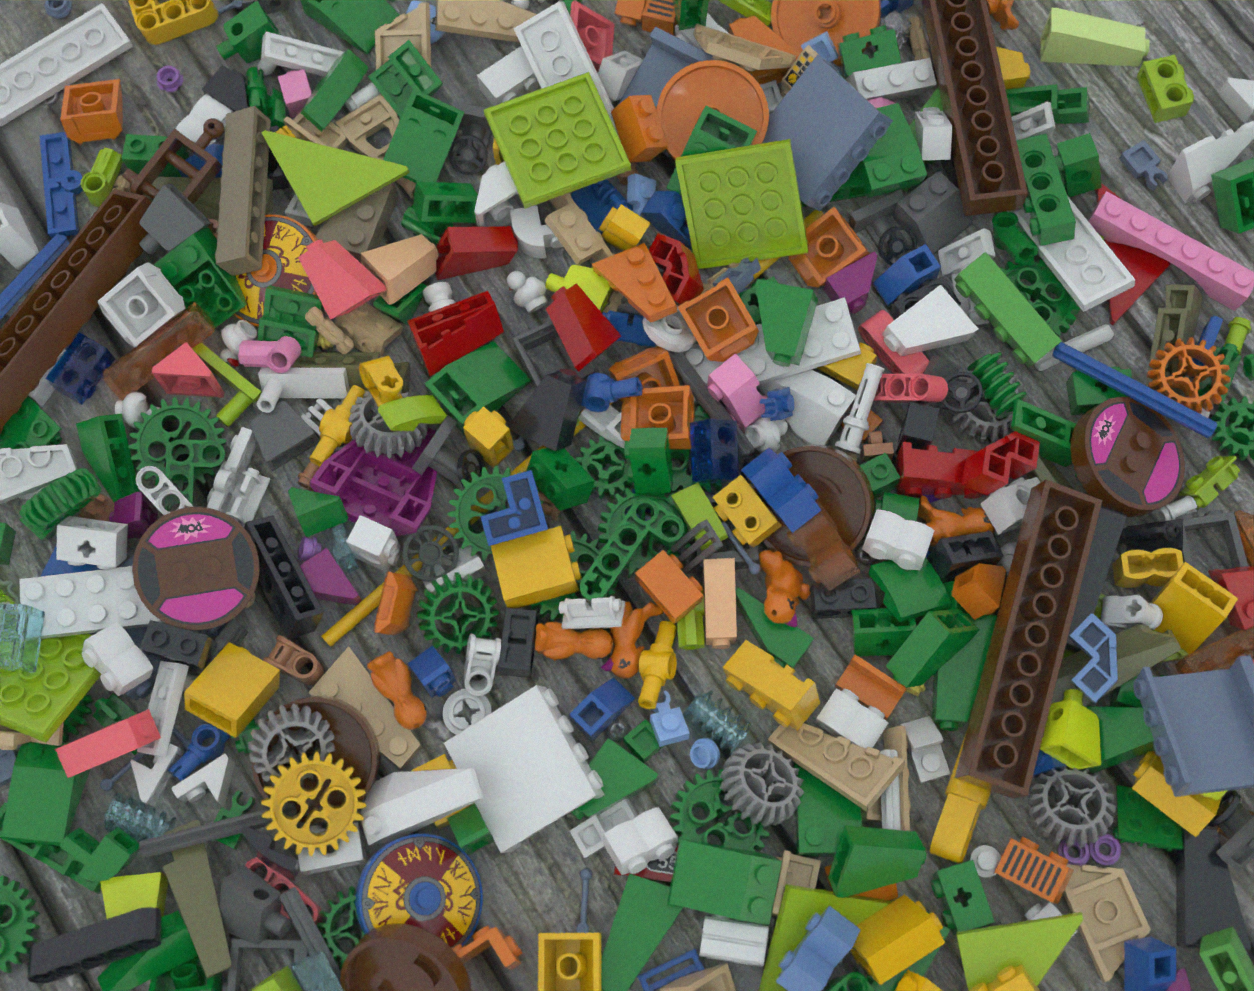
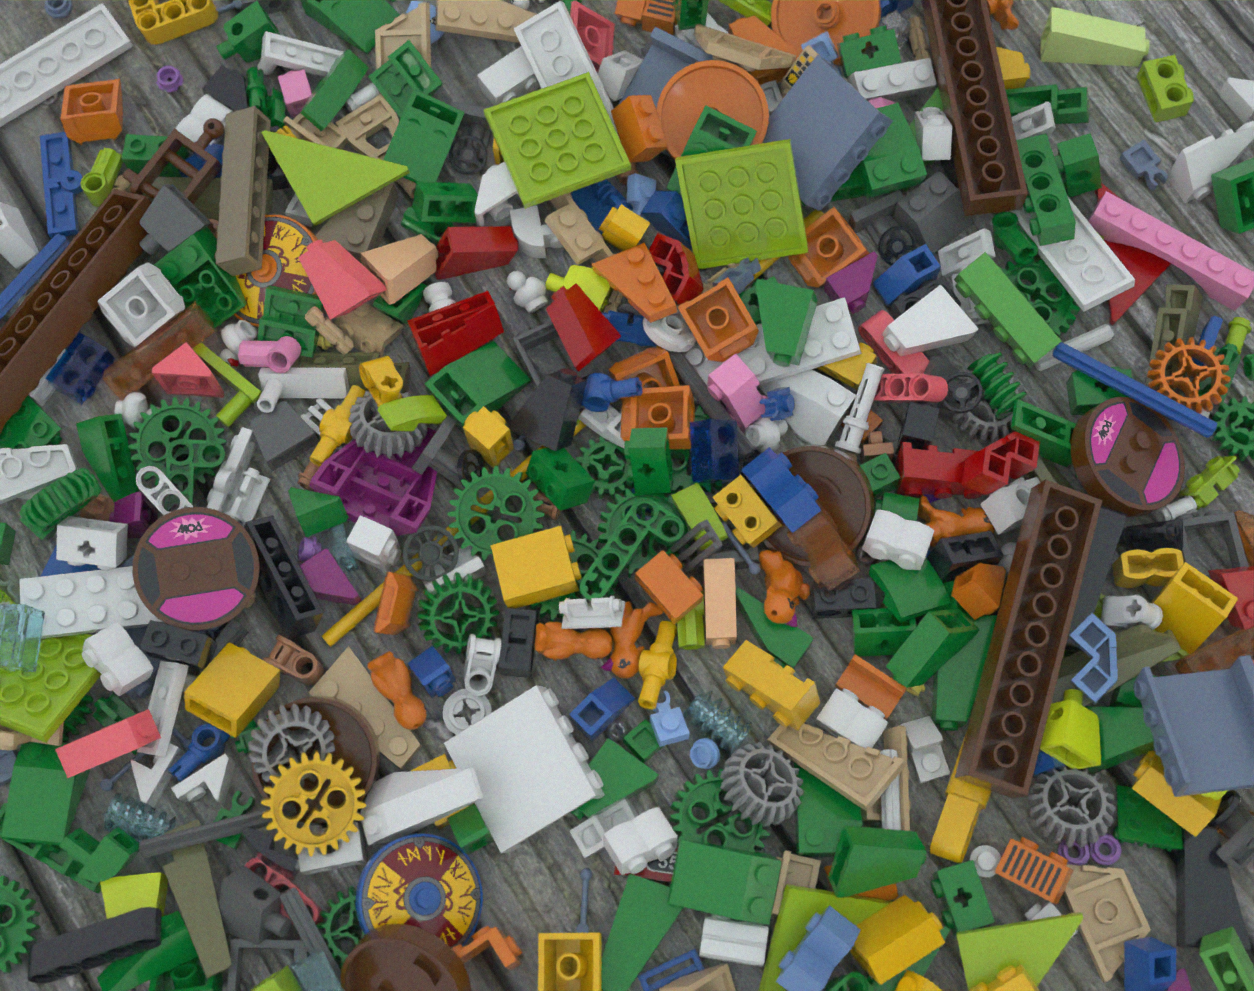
(522, 517): blue brick -> none

